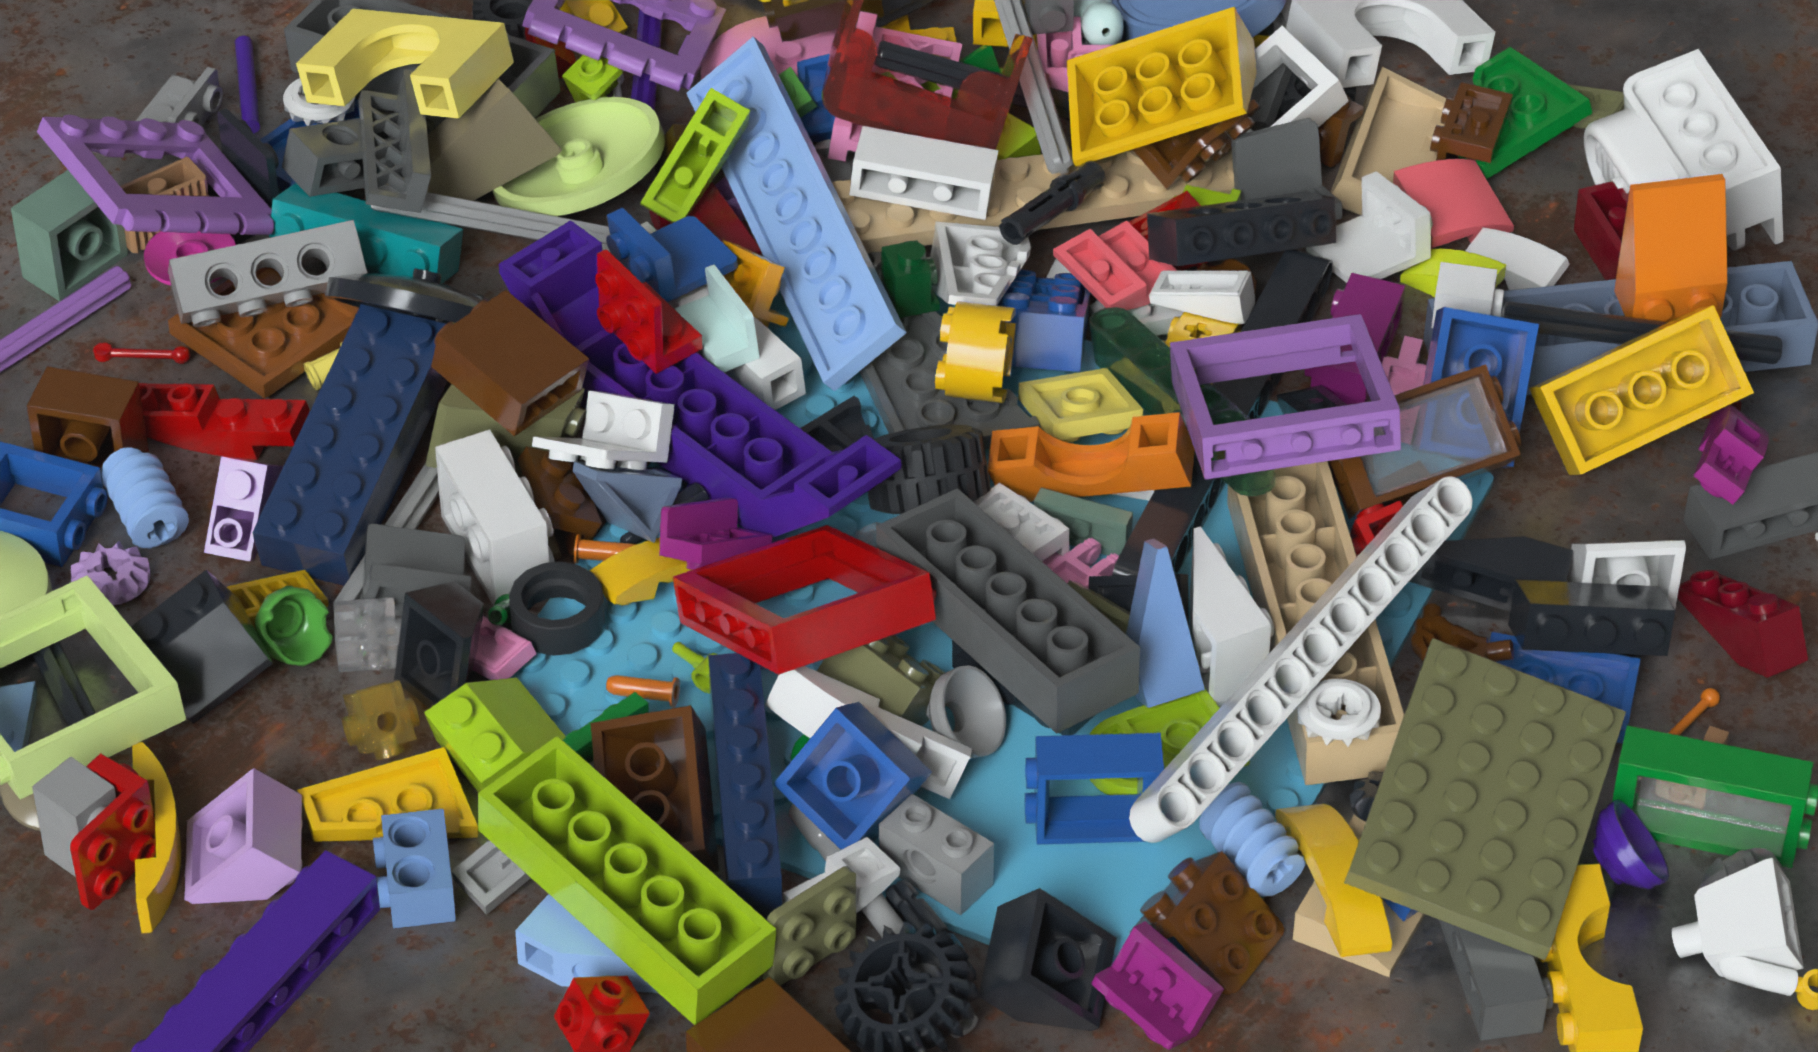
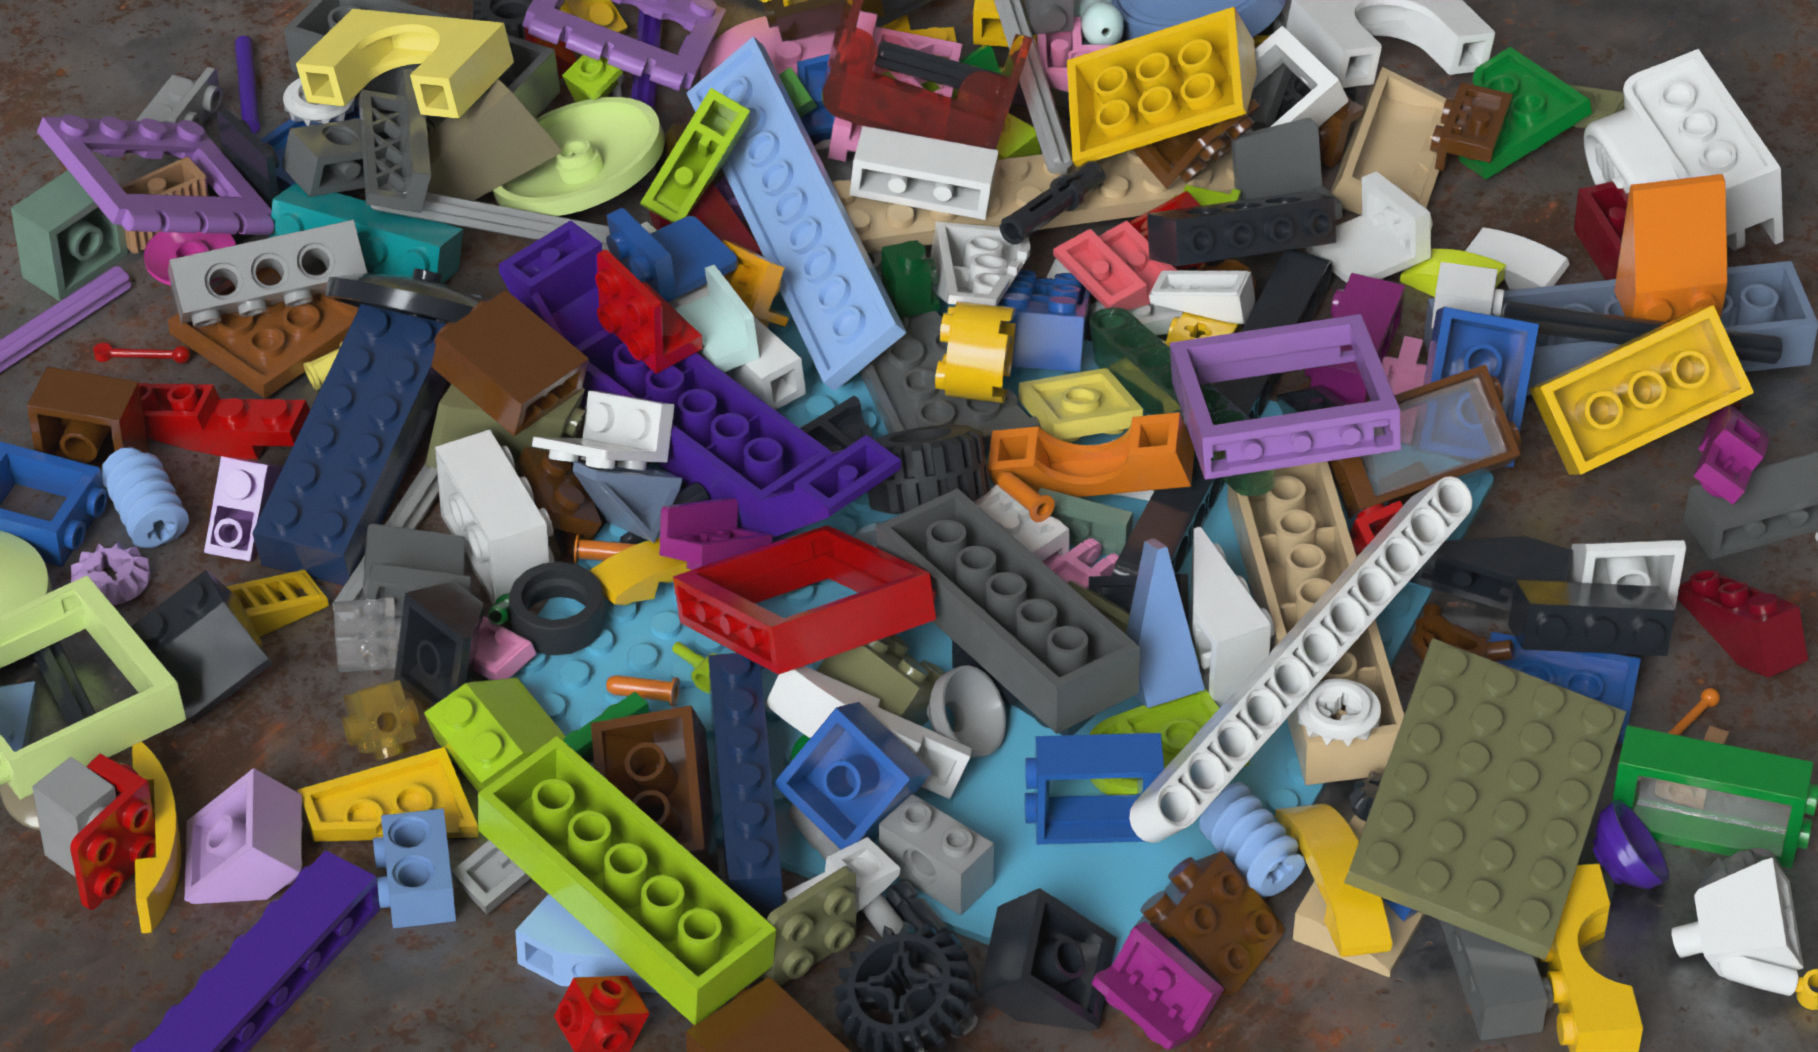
(293, 626): bright green hair -> none
(1038, 506): none -> orange piece
(1455, 197): coral slope -> none

